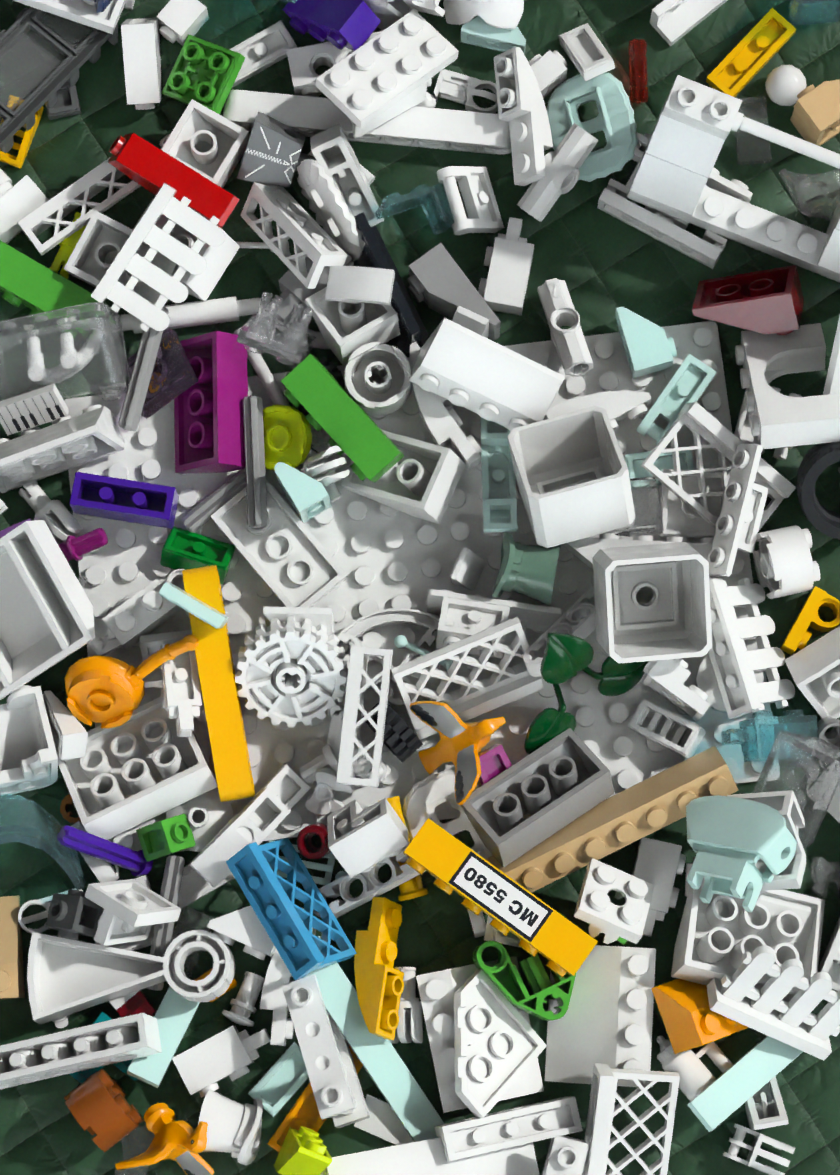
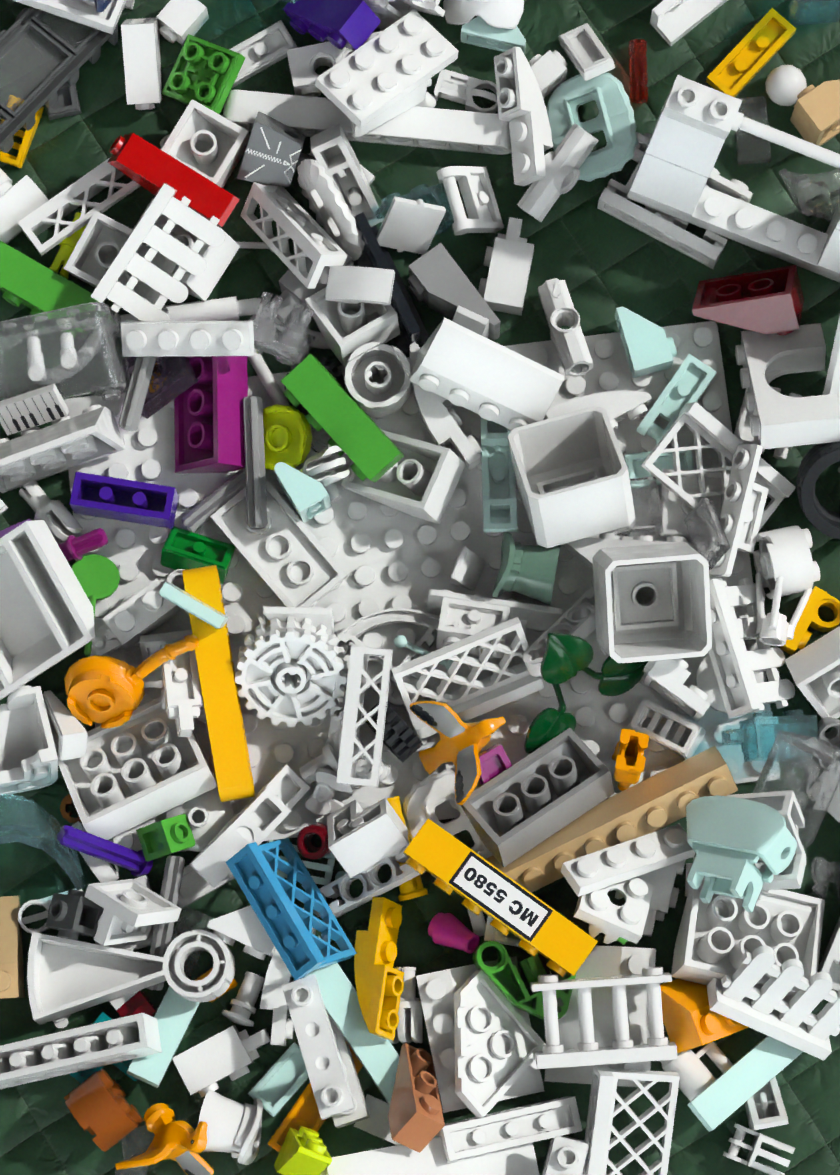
(98, 579): none -> bright green piece
(187, 338): none -> white plate
(410, 225): none -> white piece
(415, 1102): none -> nougat slope
(452, 933): none -> dark pink cone
(622, 1048): none -> white fence
(627, 860): none -> white plate
(629, 757): none -> light orange animal
(707, 532): none -> clear tile
(774, 628): none -> white plant

